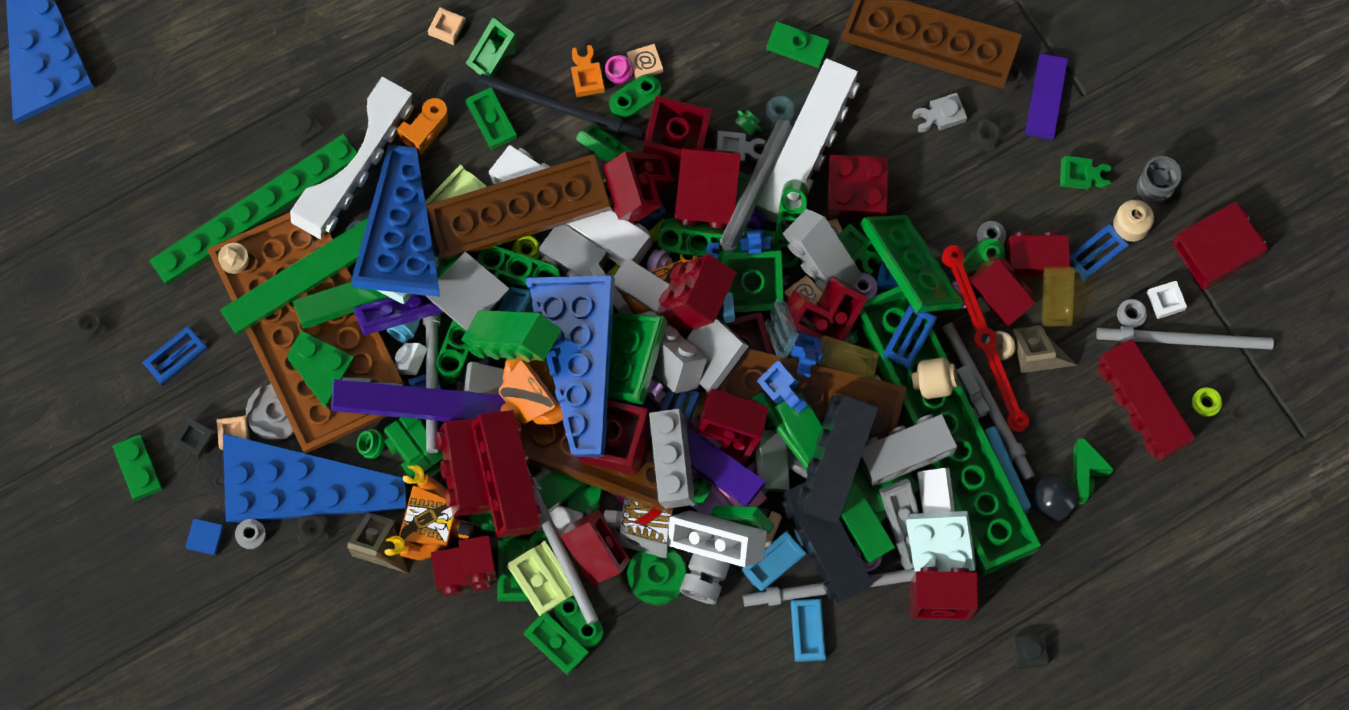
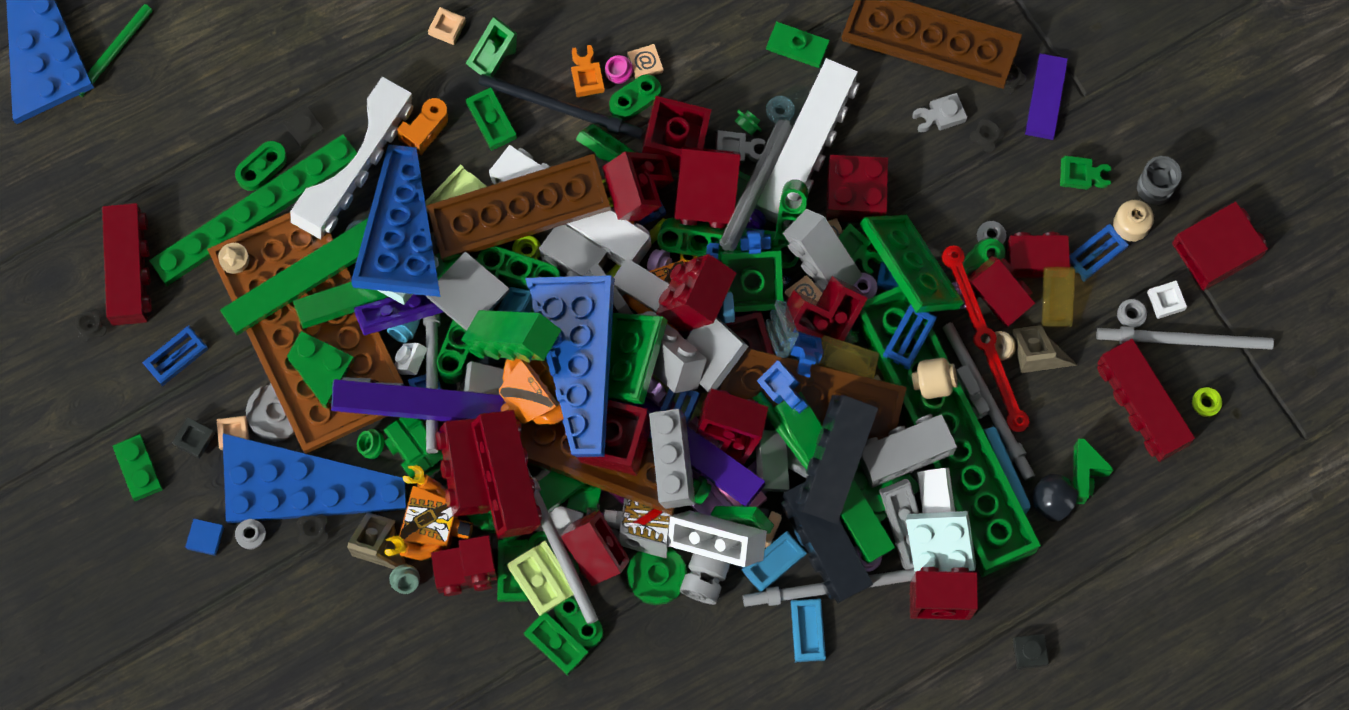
(117, 45): none -> green bar
(125, 264): none -> dark red brick
(258, 164): none -> green plate
(404, 579): none -> sand green plate

